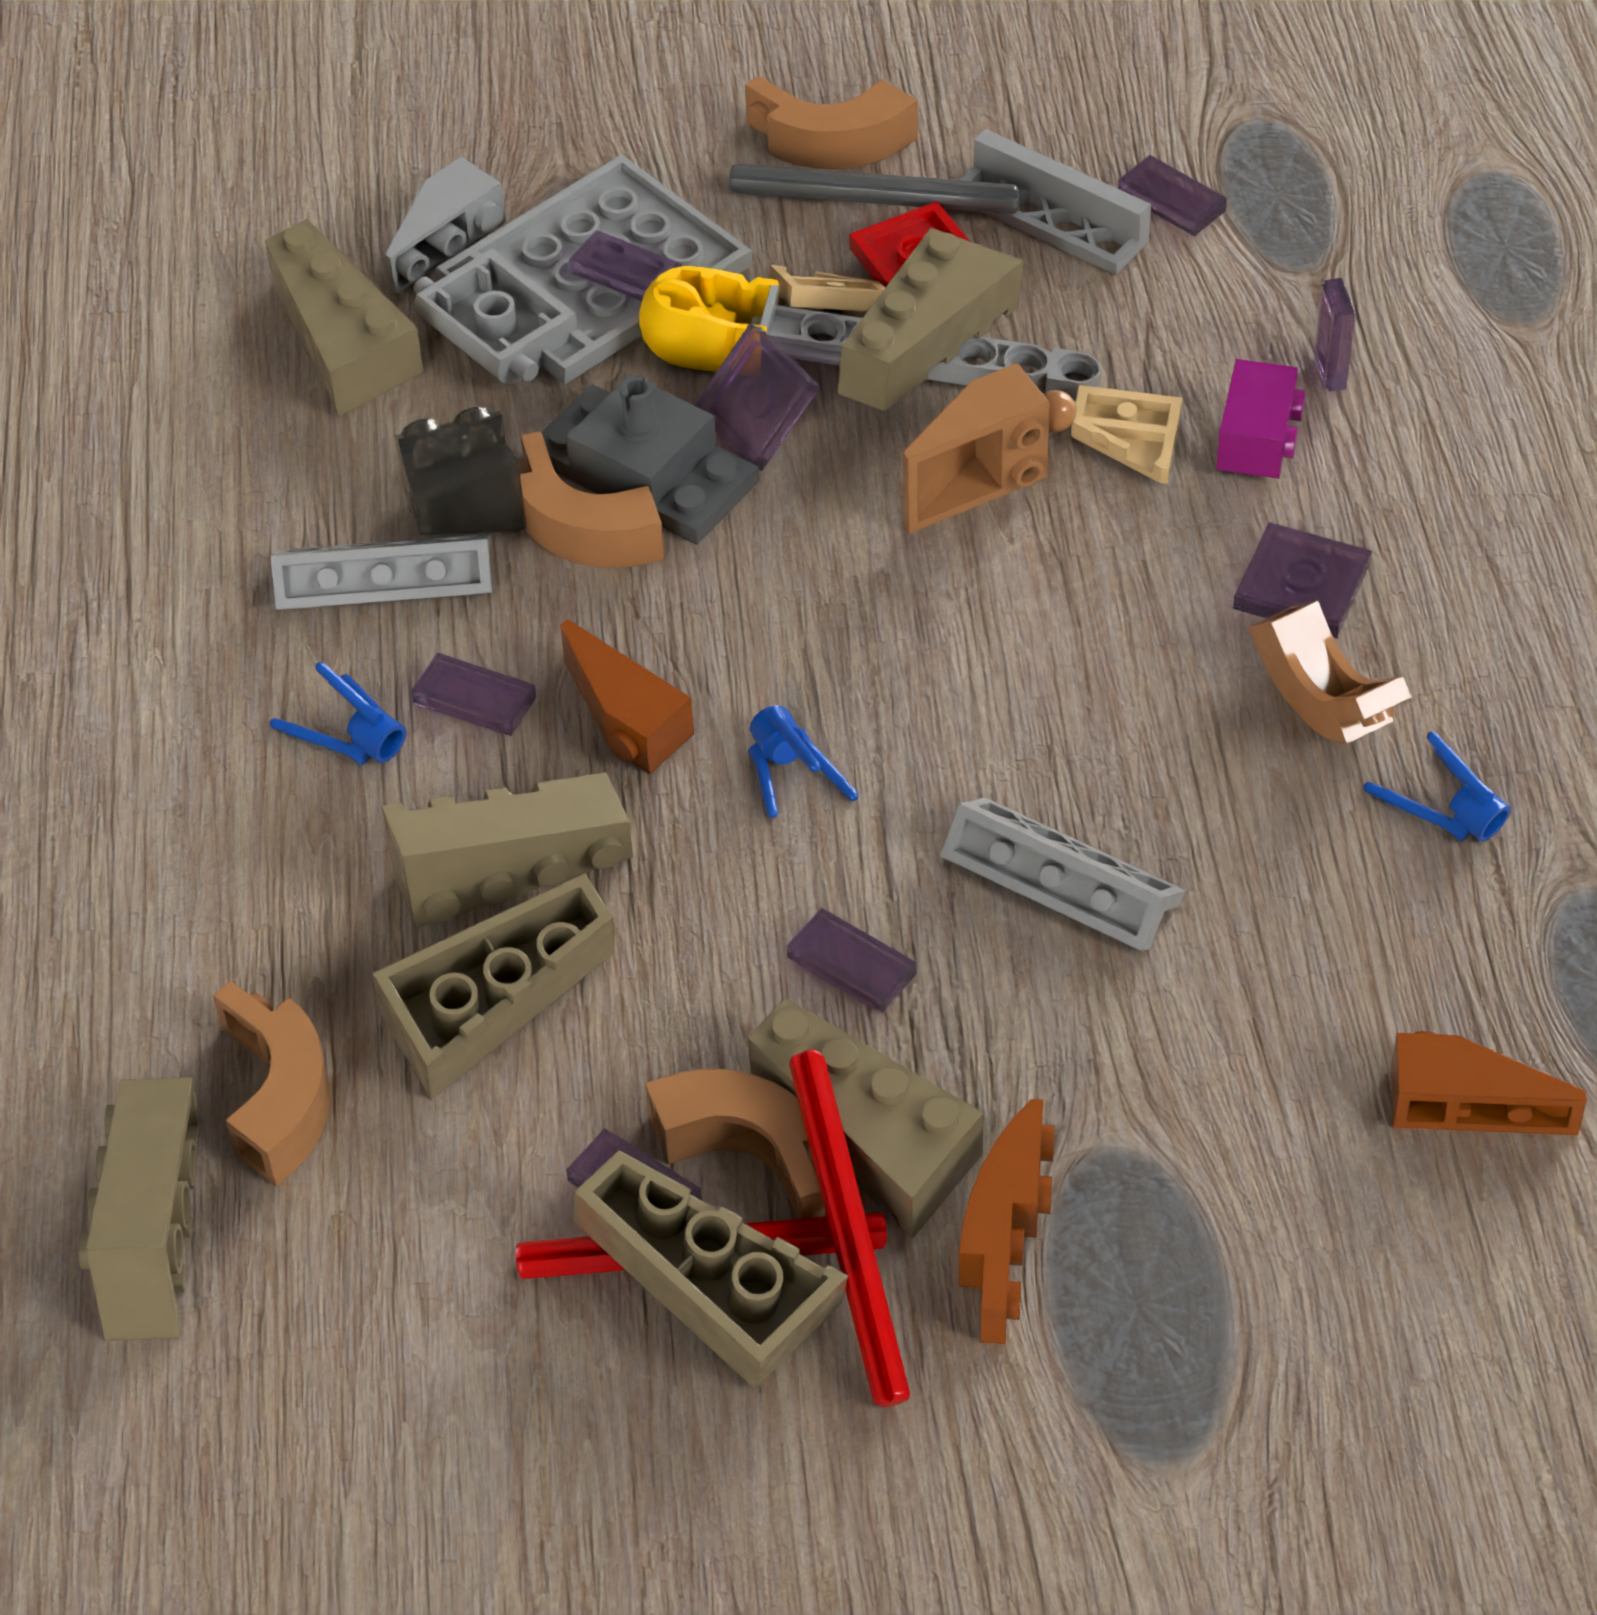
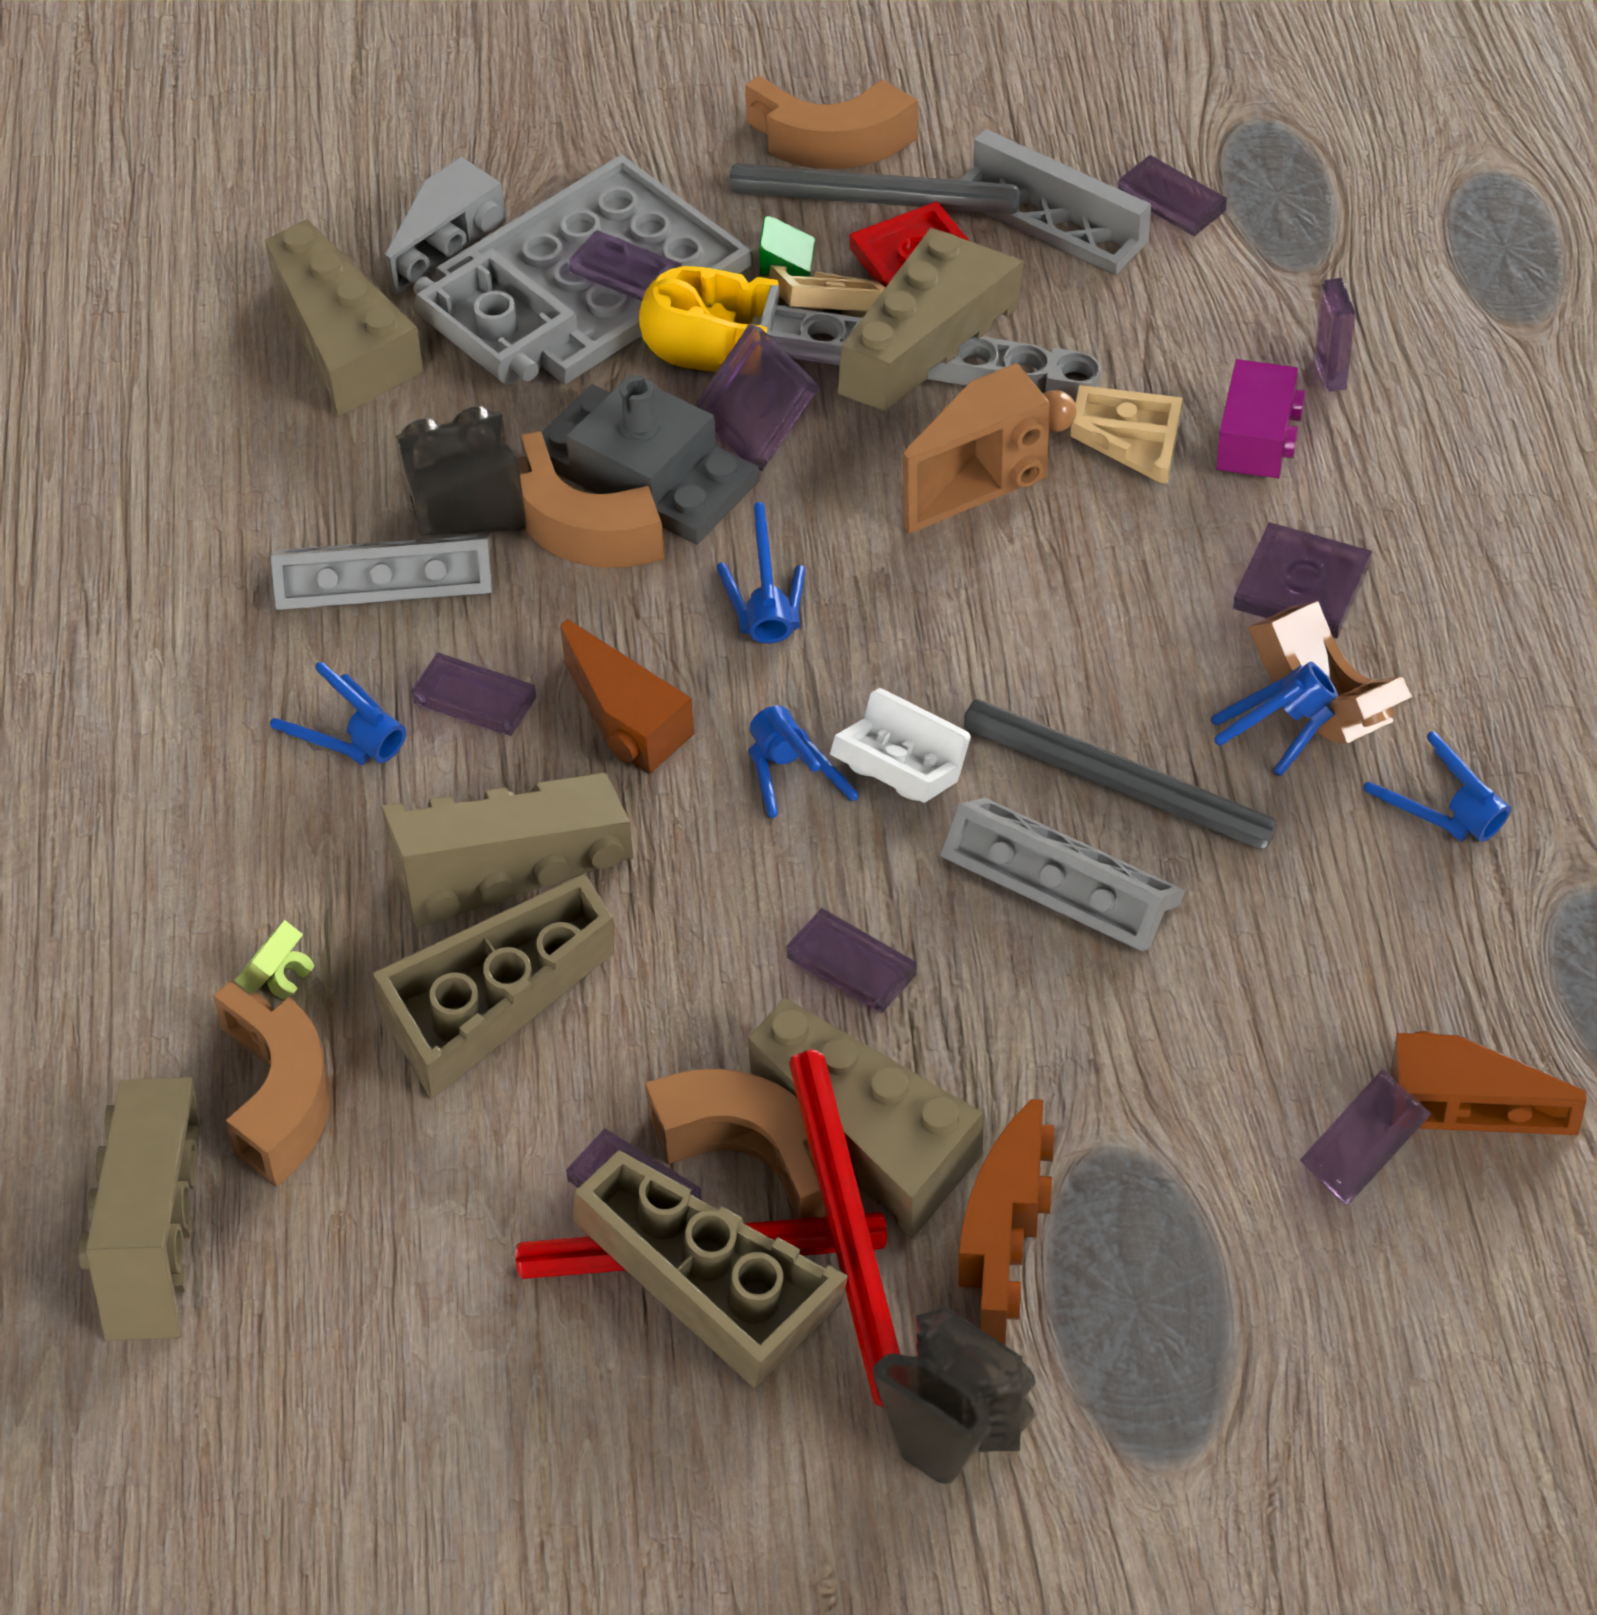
(272, 959): none -> yellowish green tile
(768, 612): none -> blue plant
(785, 247): none -> slope
(903, 747): none -> white bracket
(954, 1396): none -> clear smoke piece
(1120, 774): none -> dark grey axle
(1301, 693): none -> blue plant
(1365, 1136): none -> clear purple tile

